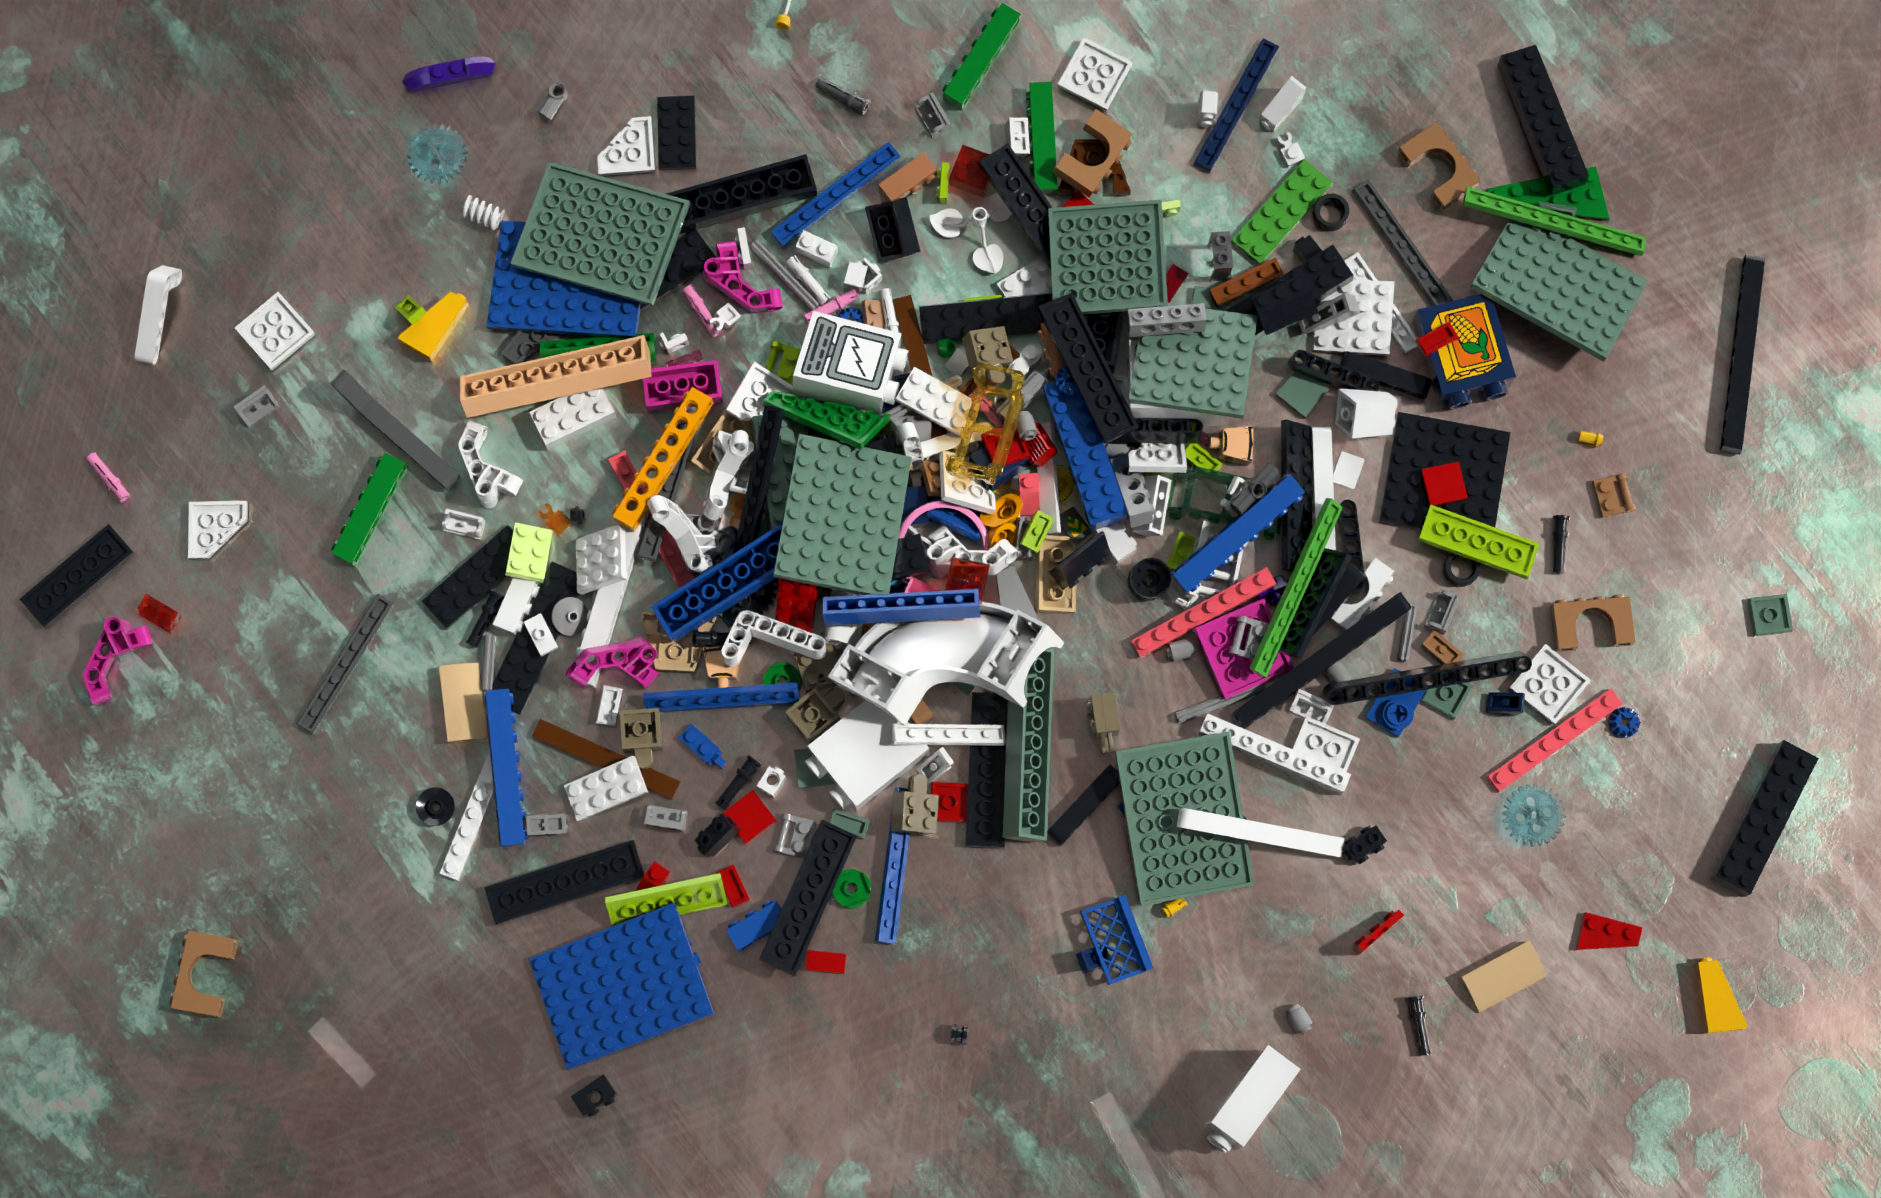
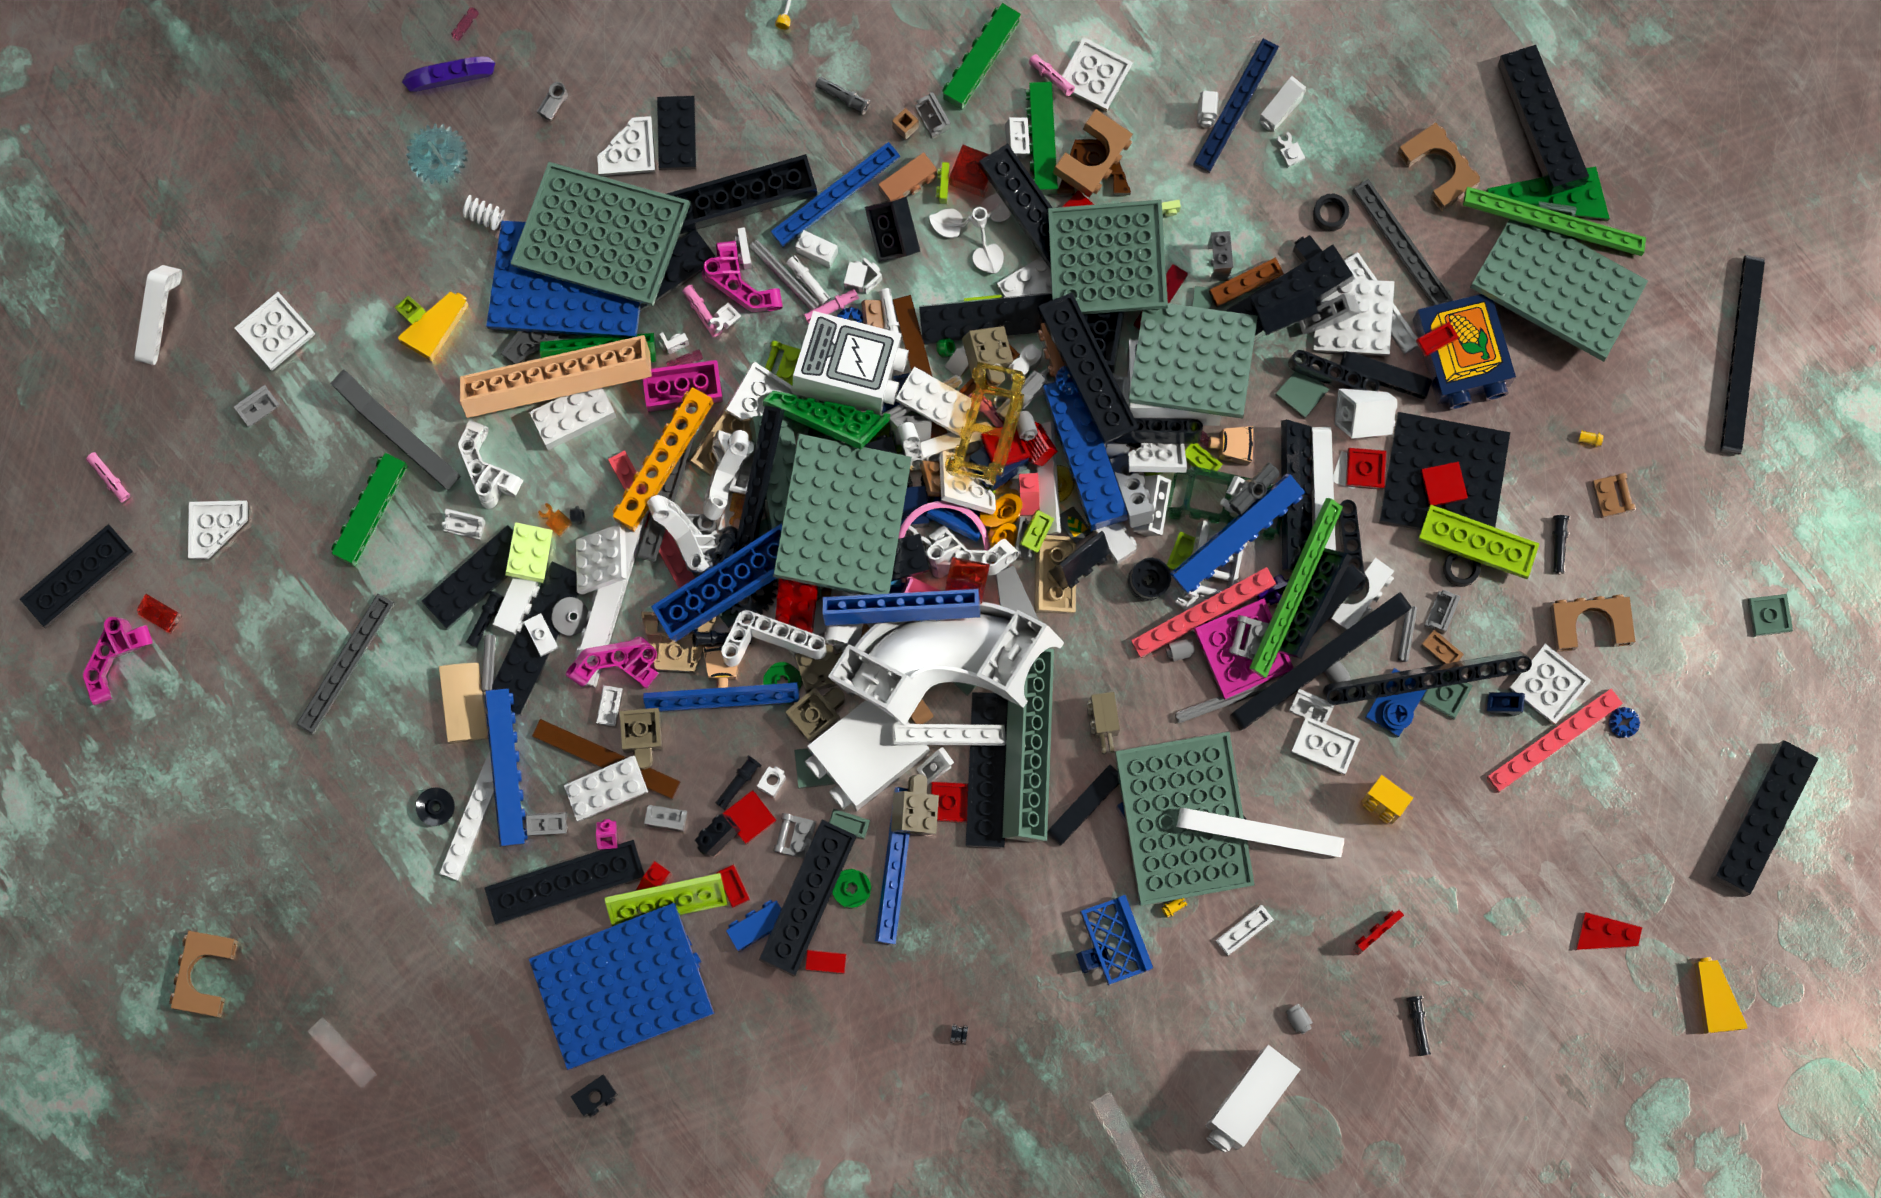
(464, 23): none -> clear pink axle
(606, 829): none -> dark pink brick
(702, 746): blue hinge -> none
(905, 124): none -> medium nougat brick
(1047, 71): none -> bright pink pin
(1166, 320): light grey brick -> none
(1244, 930): none -> white tile
(1278, 755): white brick -> none
(1282, 212): bright green plate -> none
(1358, 848): black brick -> none
(1366, 468): none -> red tile
(1386, 800): none -> yellow brick
(1503, 976): tan slope -> none
(1542, 800): clear light blue gear -> none

